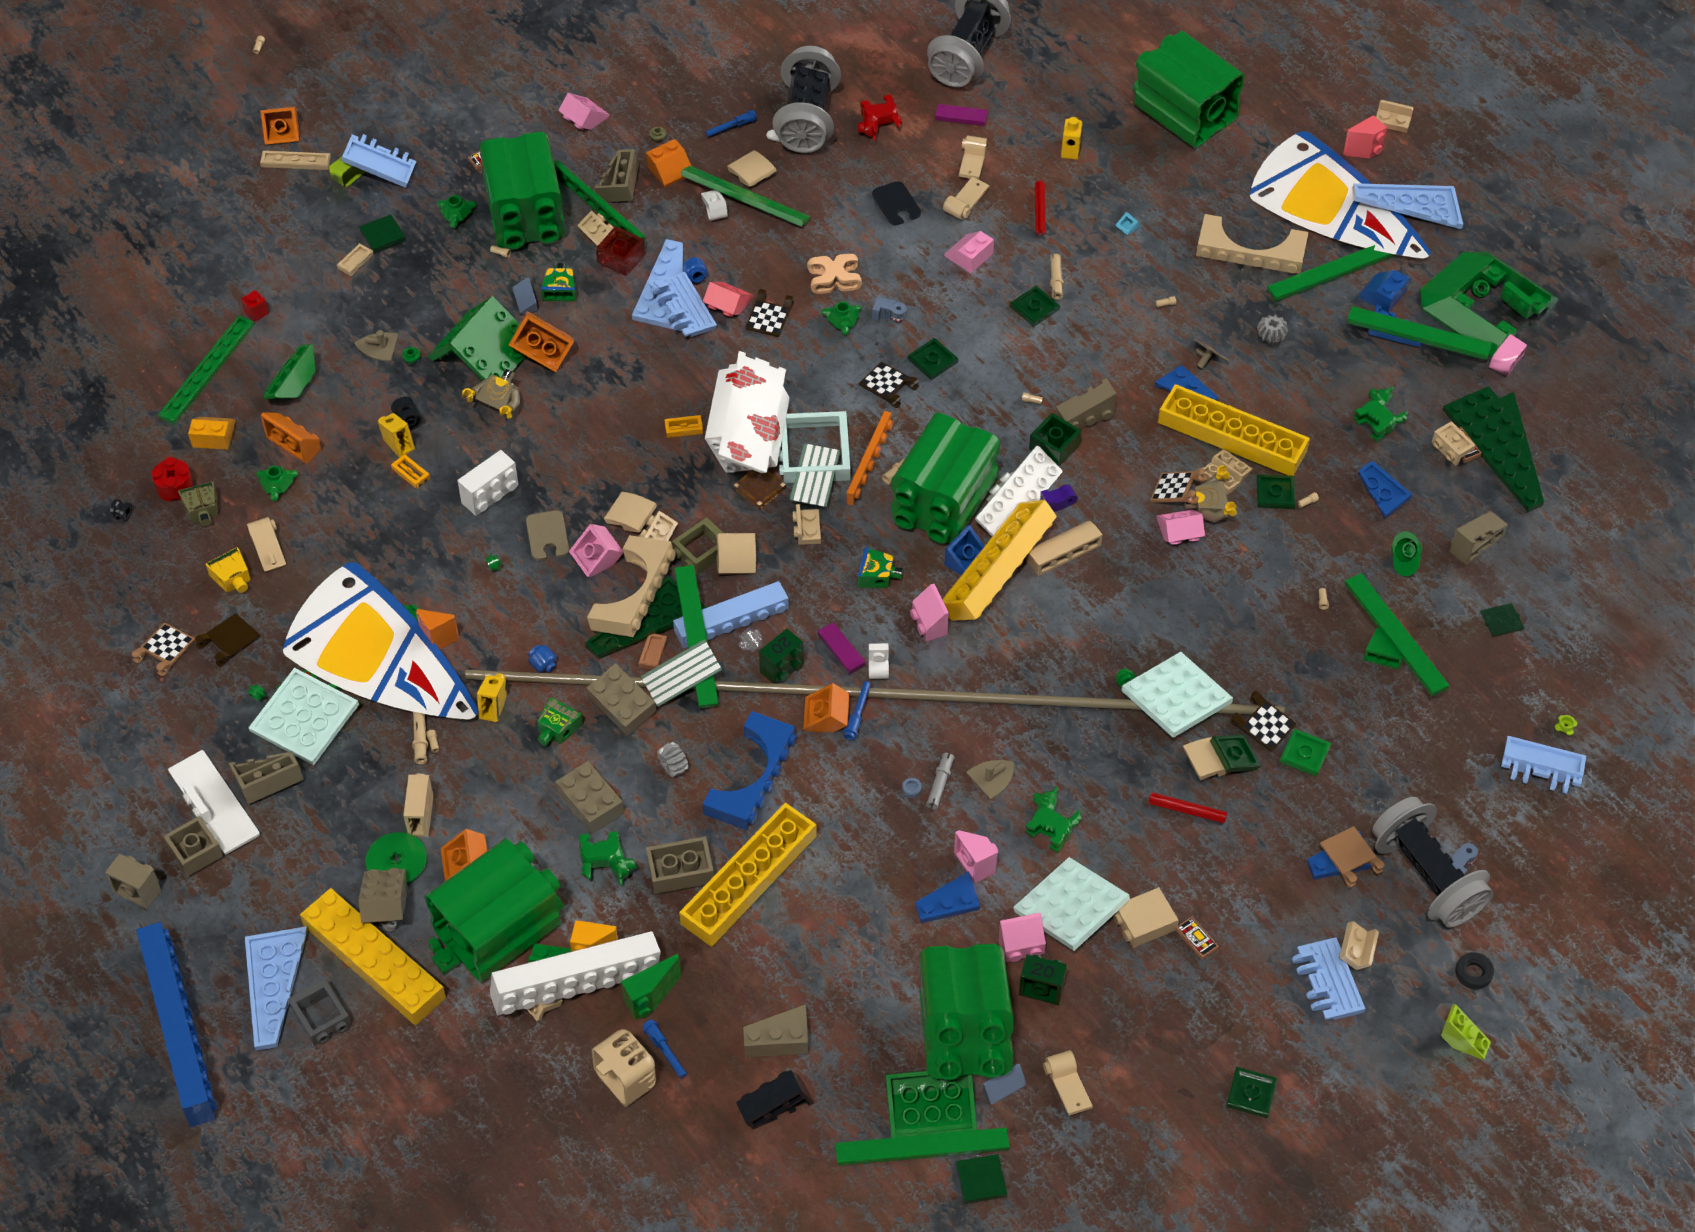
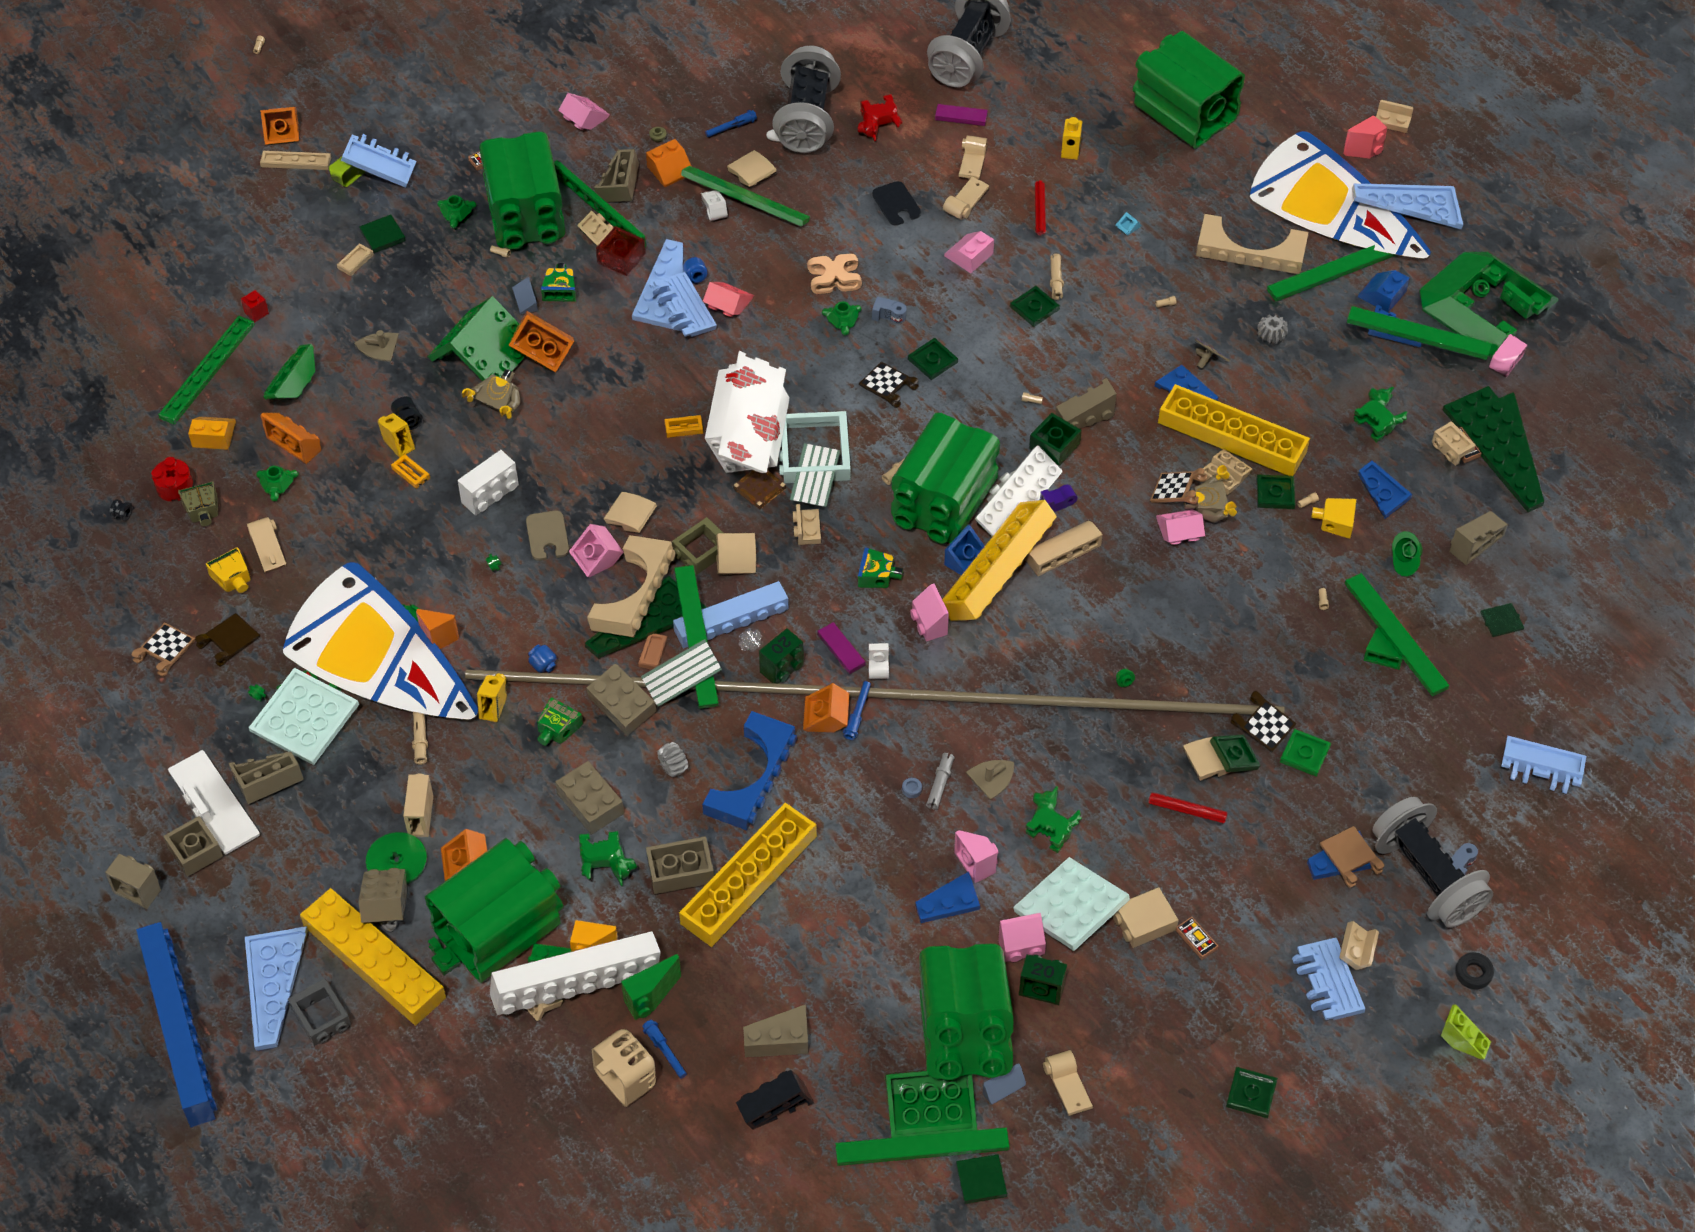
(411, 355): green plate -> none
(432, 737): tan piece -> none
(659, 527): tan bracket -> none
(768, 317): flag -> none
(867, 463): orange plate -> none
(1177, 694): light aqua plate -> none
(1336, 516): none -> yellow torso
(1566, 720): lime plate -> none

